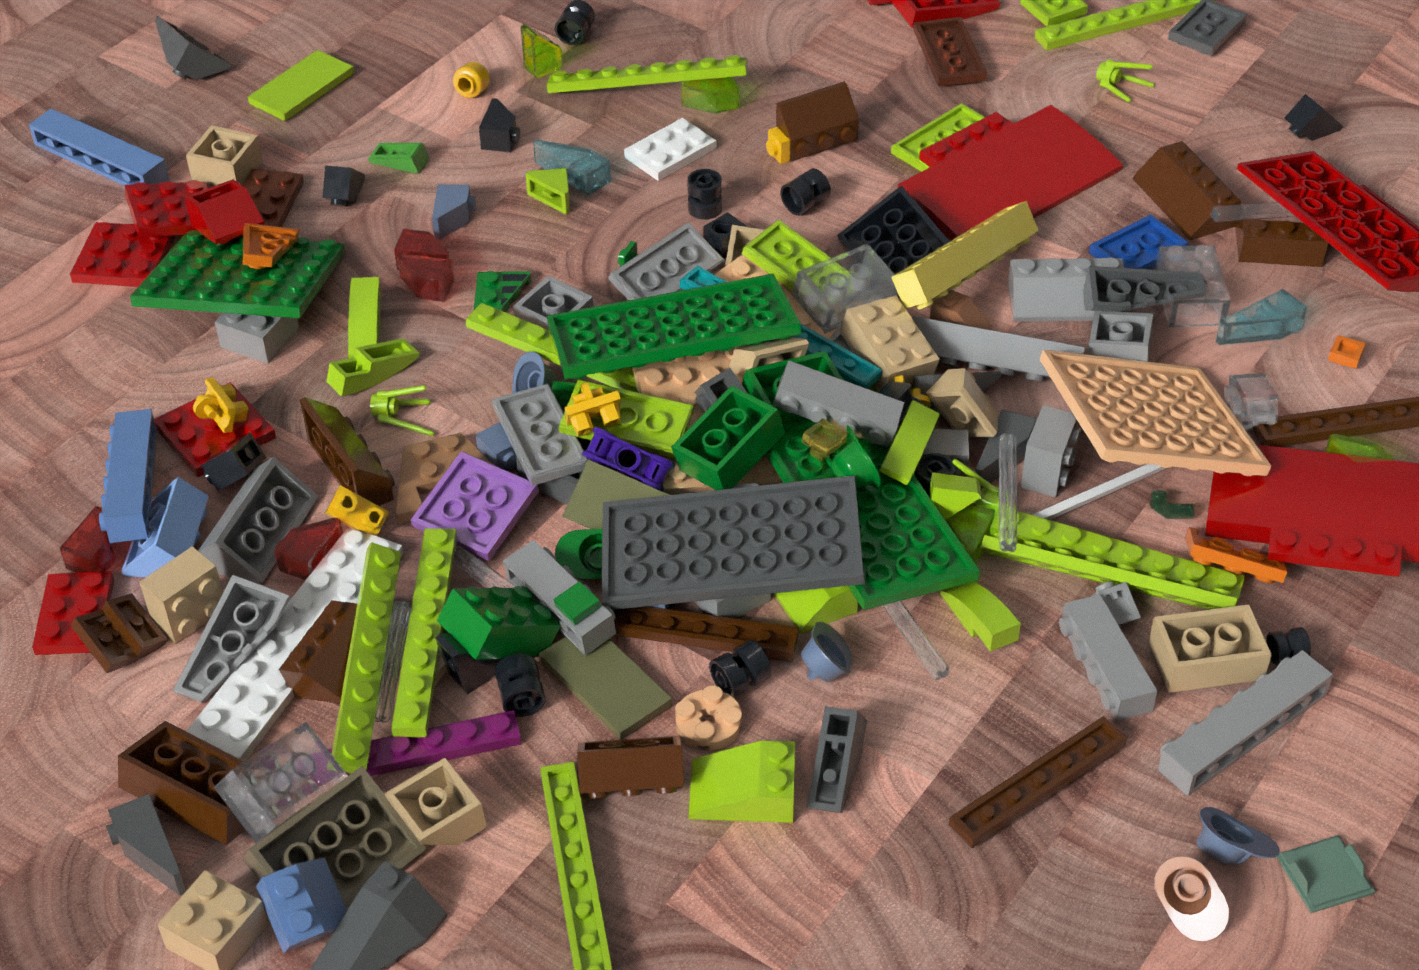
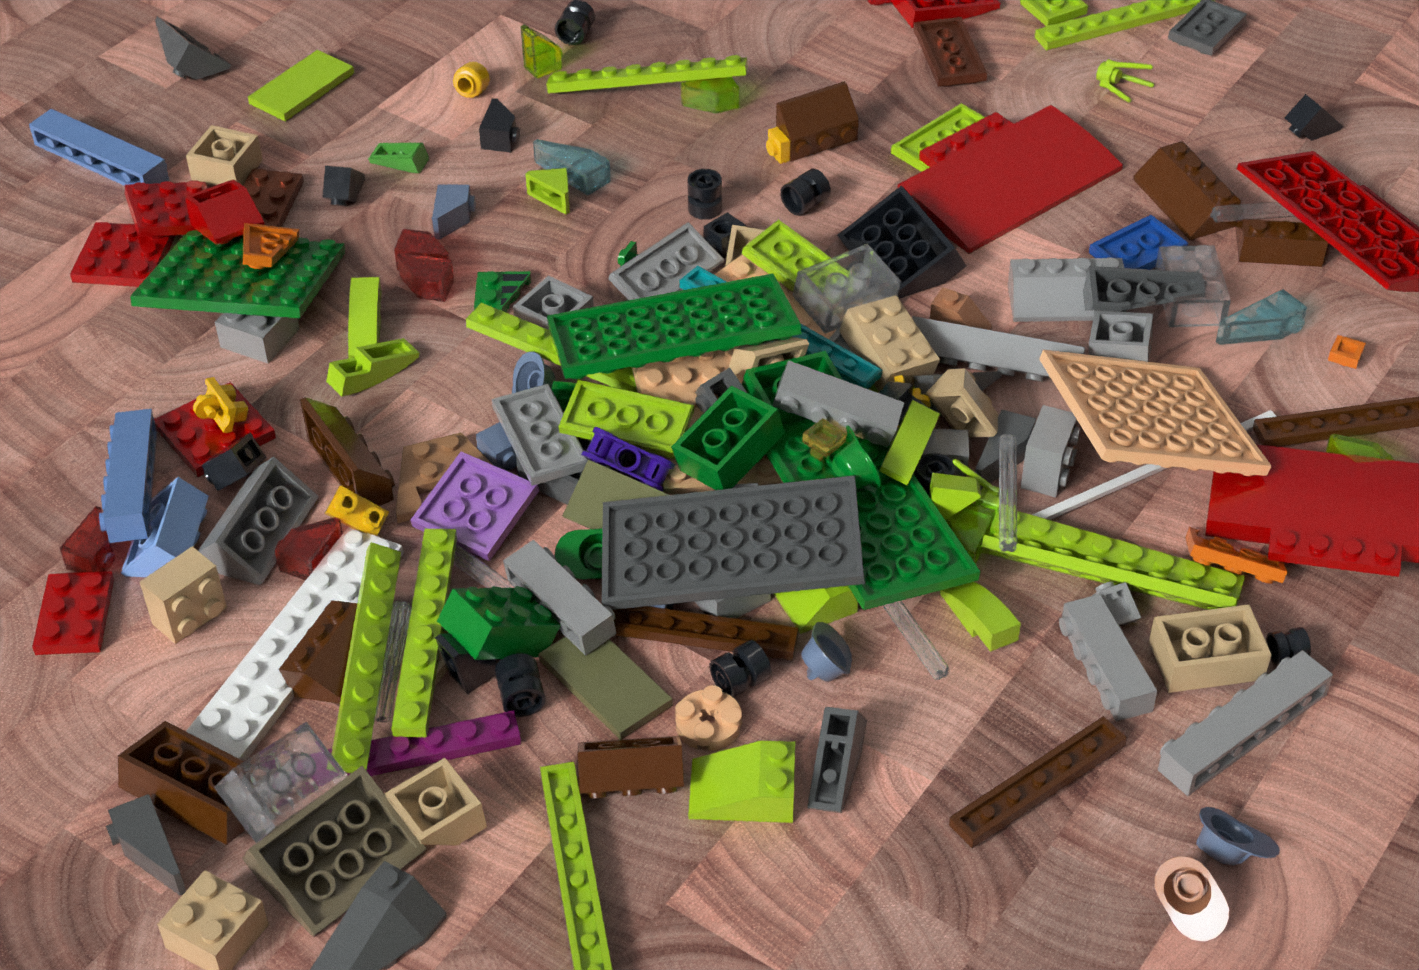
(119, 633): reddish brown slope -> none
(234, 630): light grey wedge -> none
(301, 903): medium blue slope -> none
(385, 404): lime plant -> none
(577, 603): green tile -> none
(590, 405): yellow hips -> none
(670, 149): white plate -> none
(965, 256): light yellow brick -> none
(1168, 510): clear green arm -> none
(1252, 399): clear brick -> none
(1326, 873): sand green piece -> none

